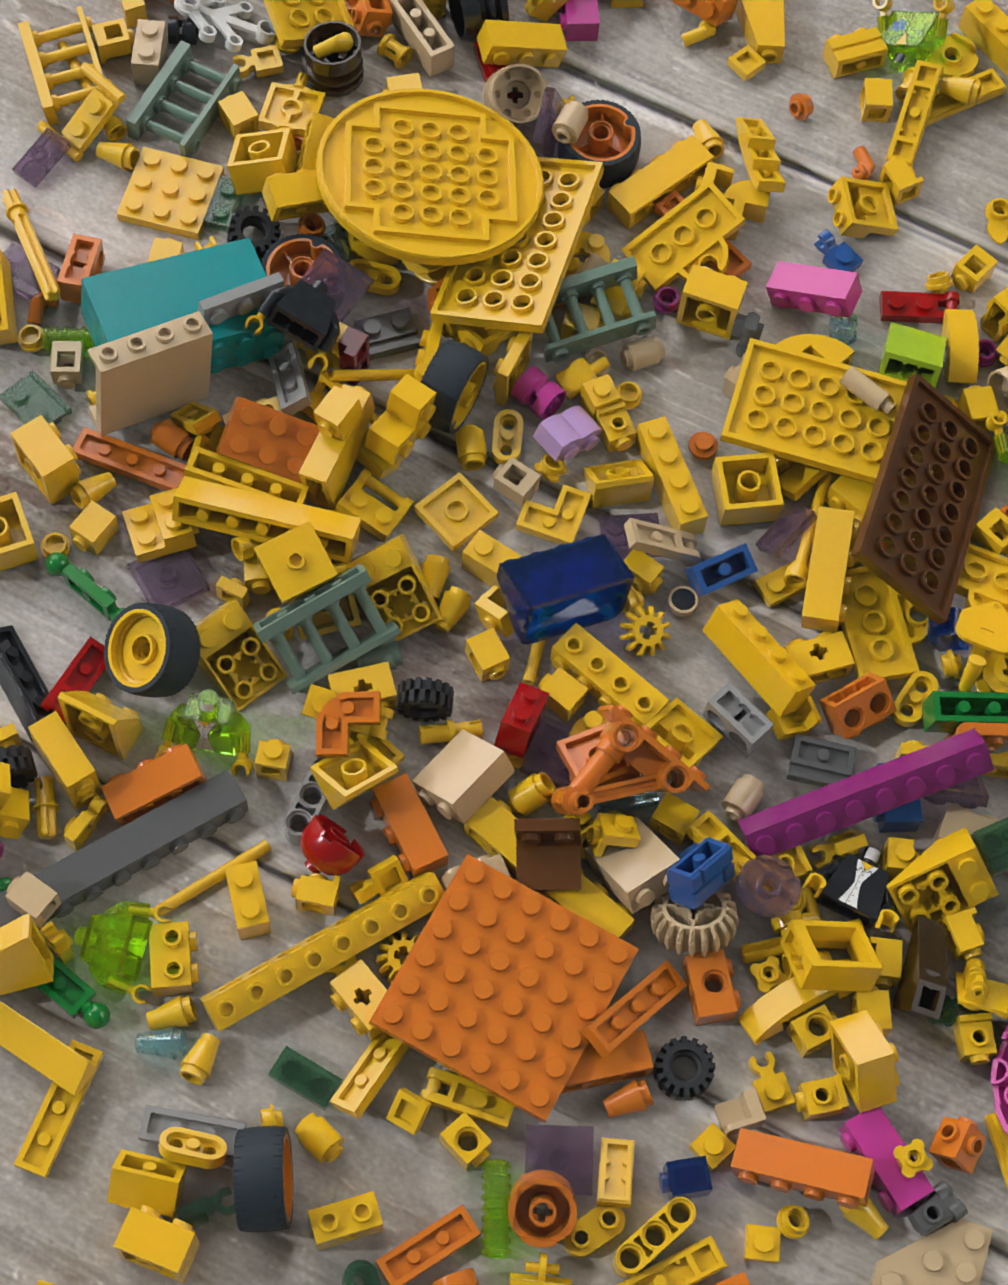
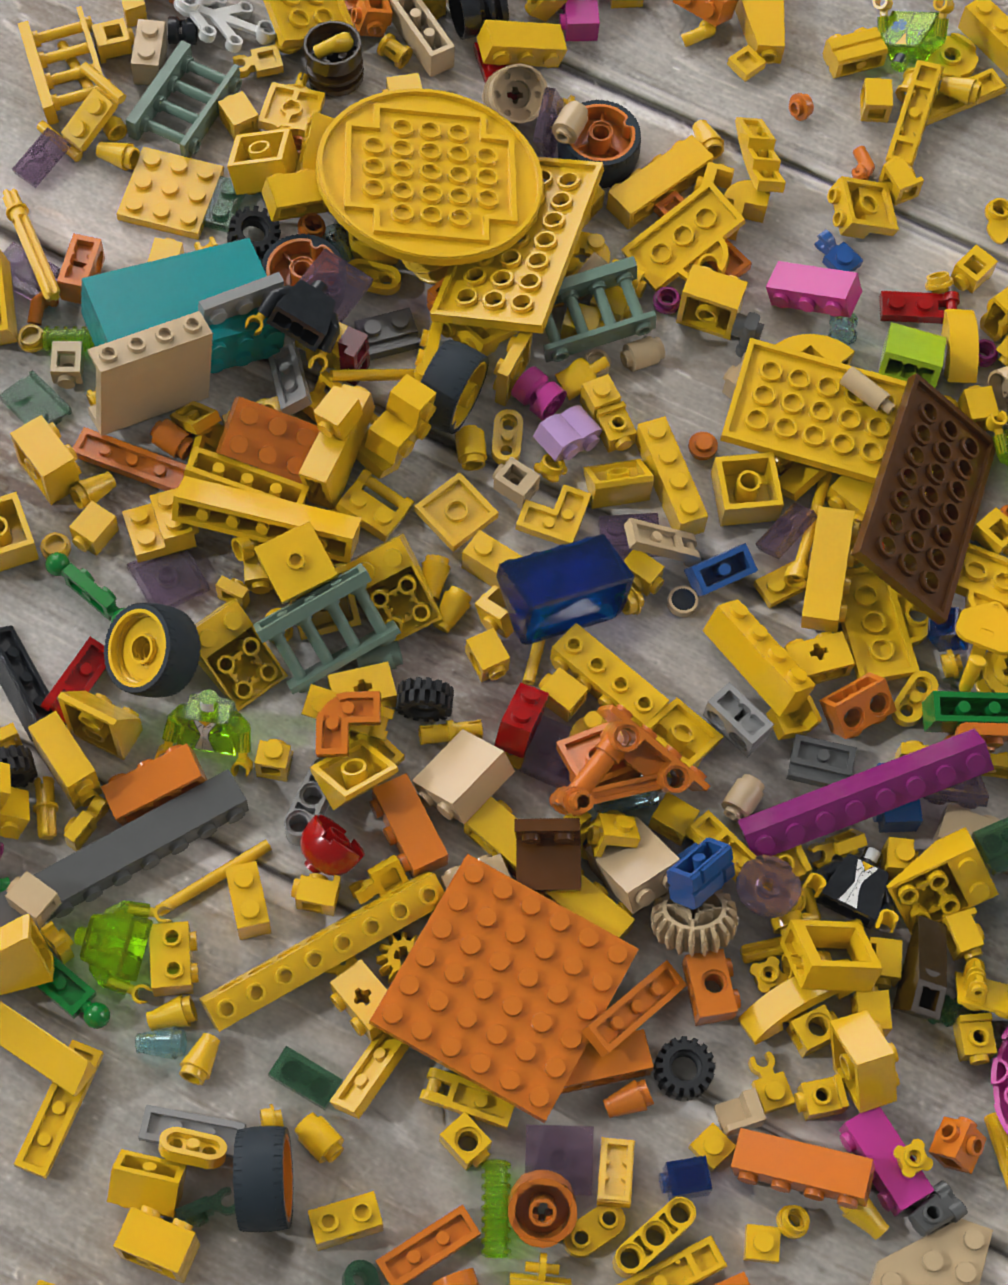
(408, 1111): yellow plate -> none
(531, 793): yellow brick -> none
(630, 394): yellow plate -> none
(640, 619): yellow gear -> none

